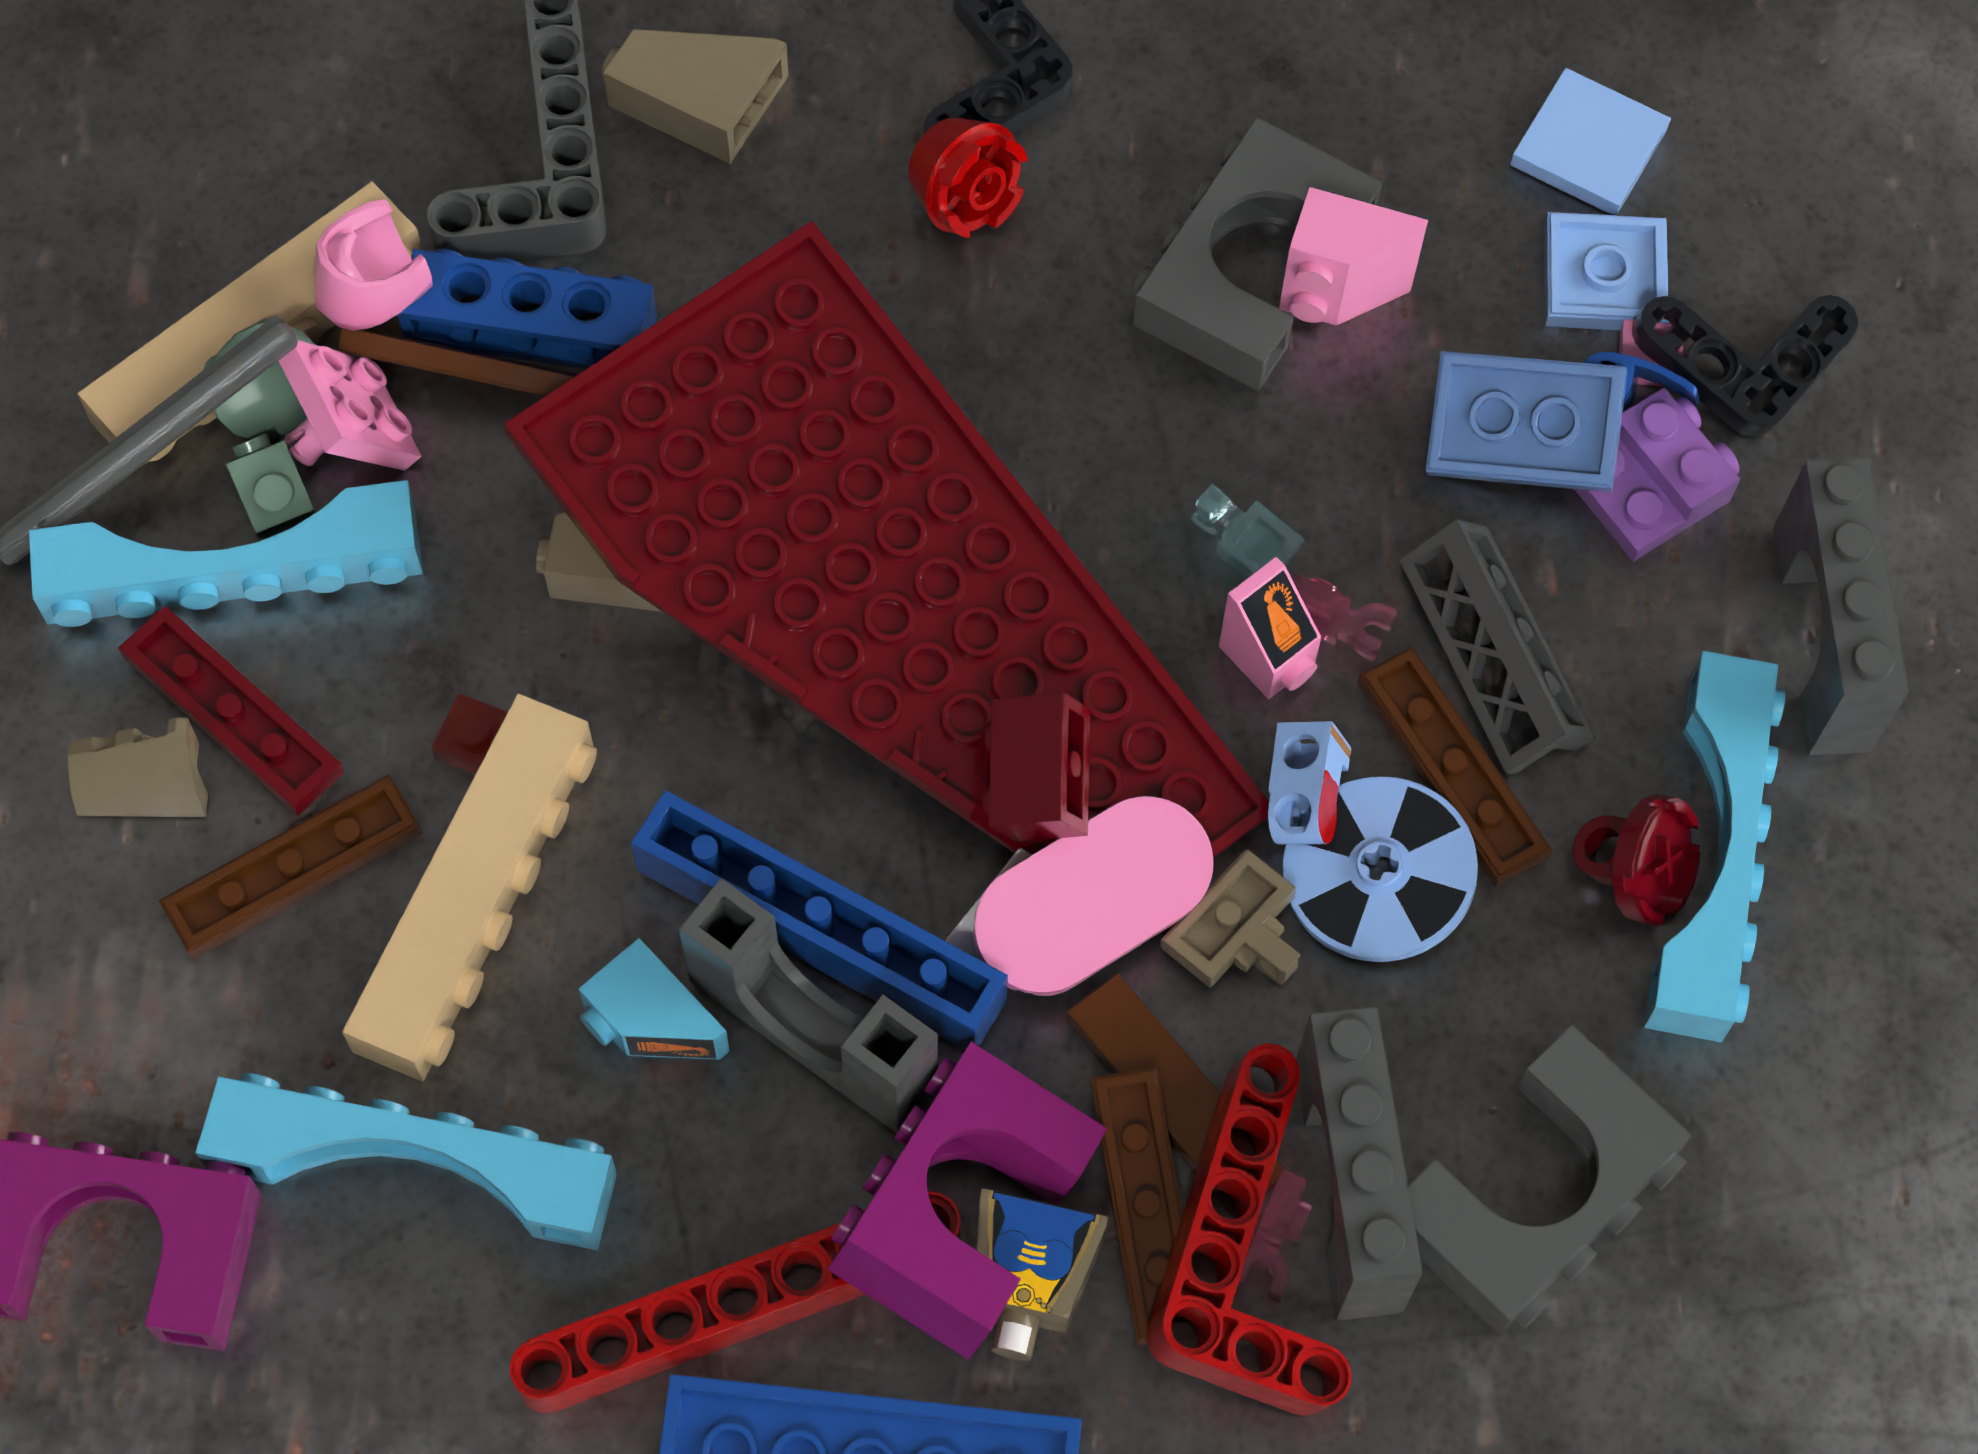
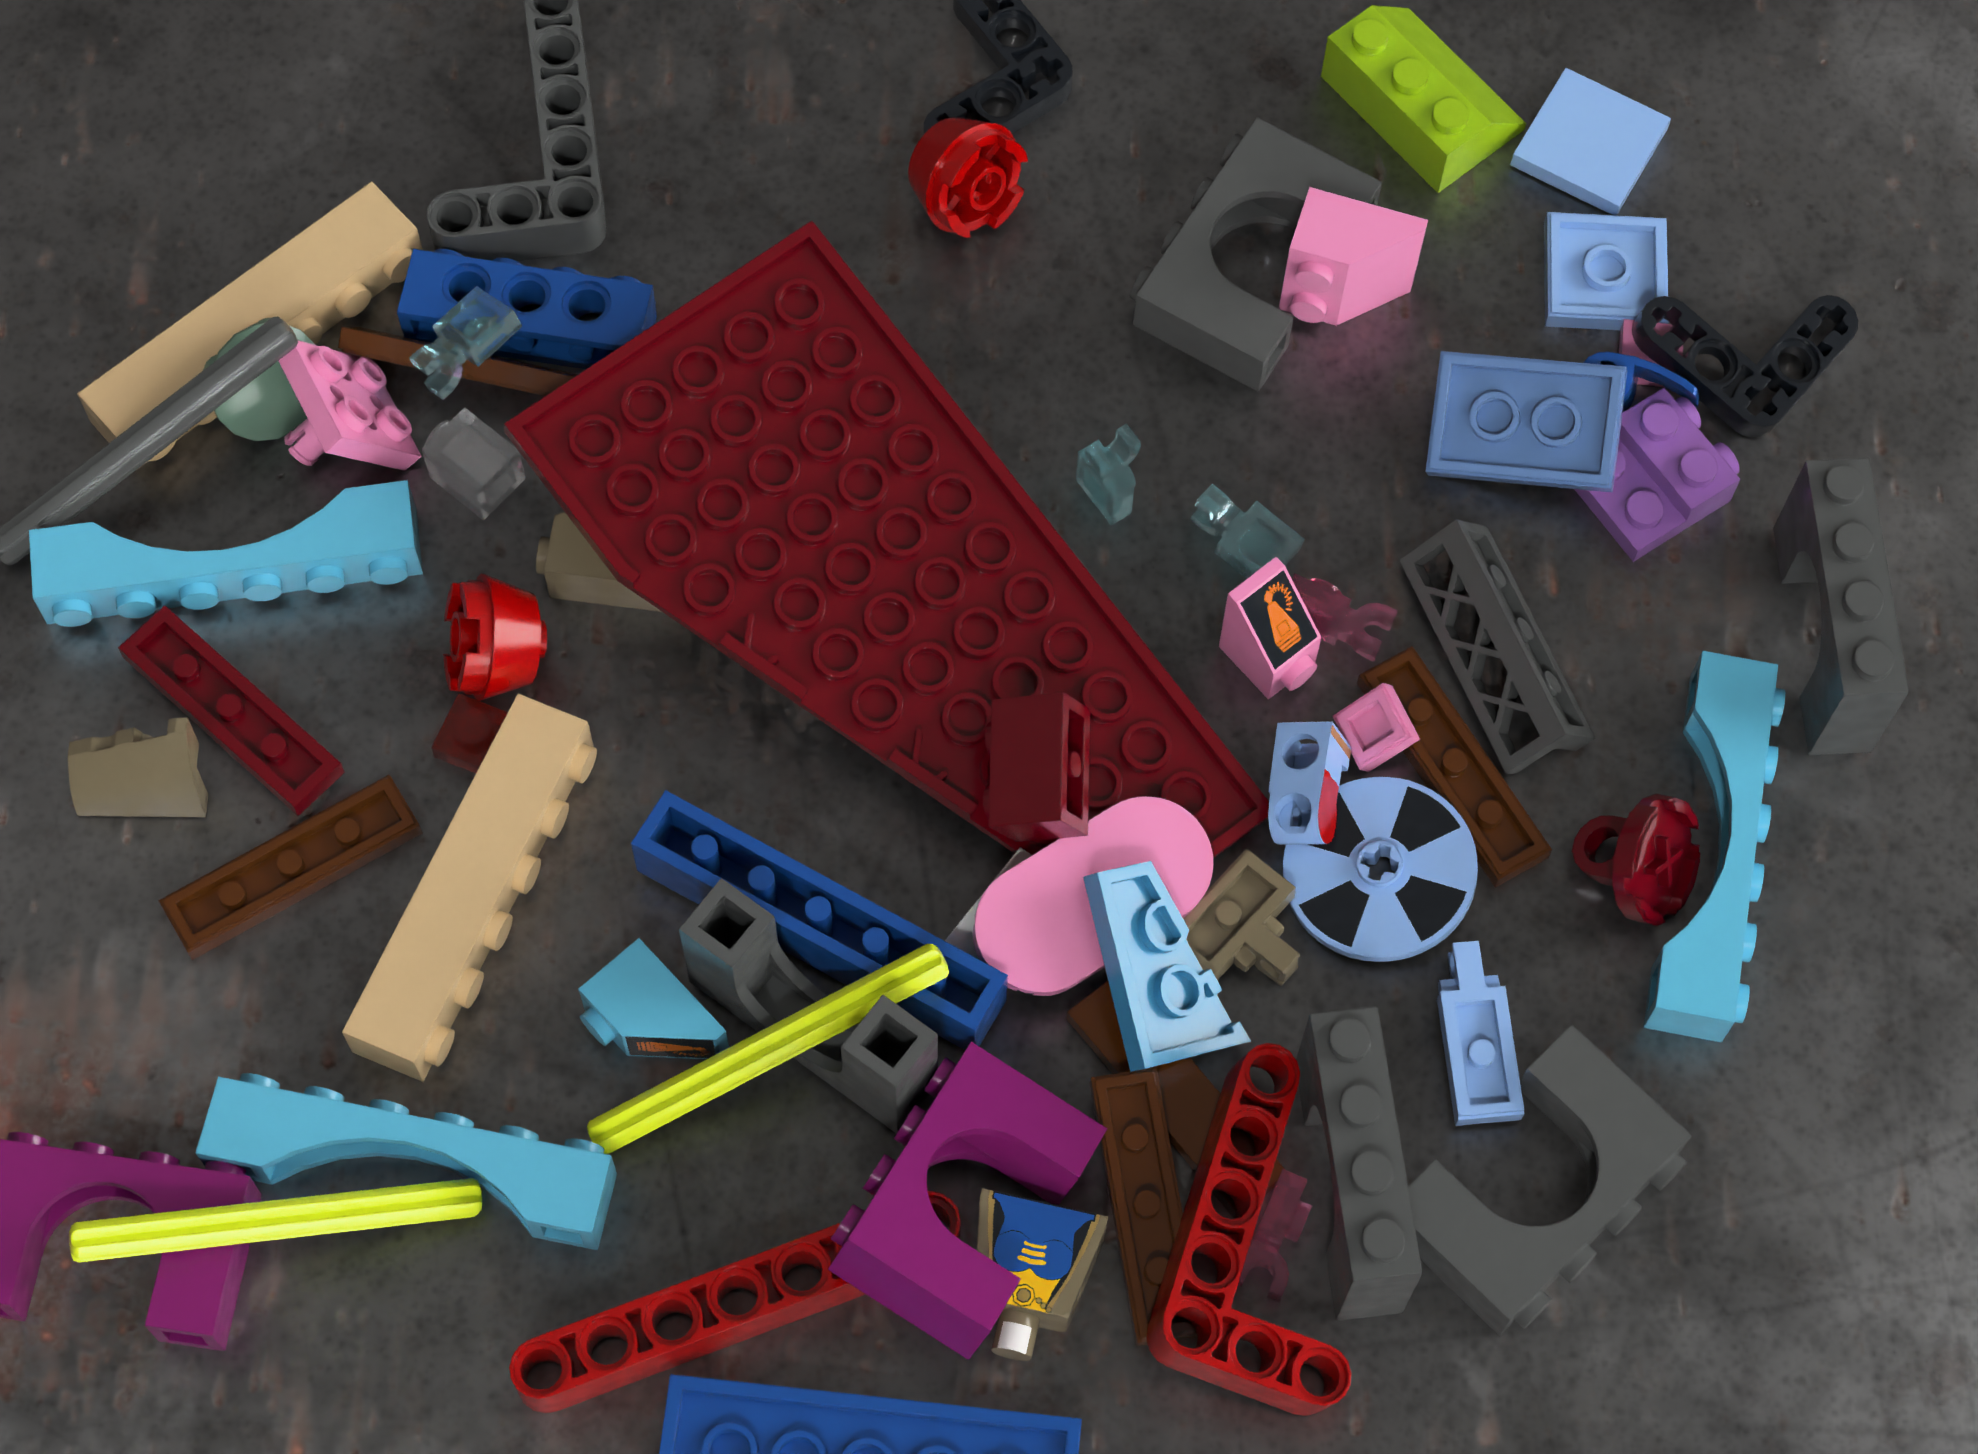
(268, 482): sand green bracket -> none
(274, 1220): none -> neon yellow axle
(365, 269): bright pink piece -> none
(466, 332): none -> clear light blue plate
(473, 462): none -> clear brick
(492, 637): none -> red cone
(696, 85): dark tan slope -> none
(766, 1049): none -> neon yellow axle
(1107, 476): none -> clear light blue plate
(1156, 983): none -> wing
(1376, 727): none -> bright pink tile
(1417, 94): none -> lime slope
(1478, 1041): none -> light blue hinge

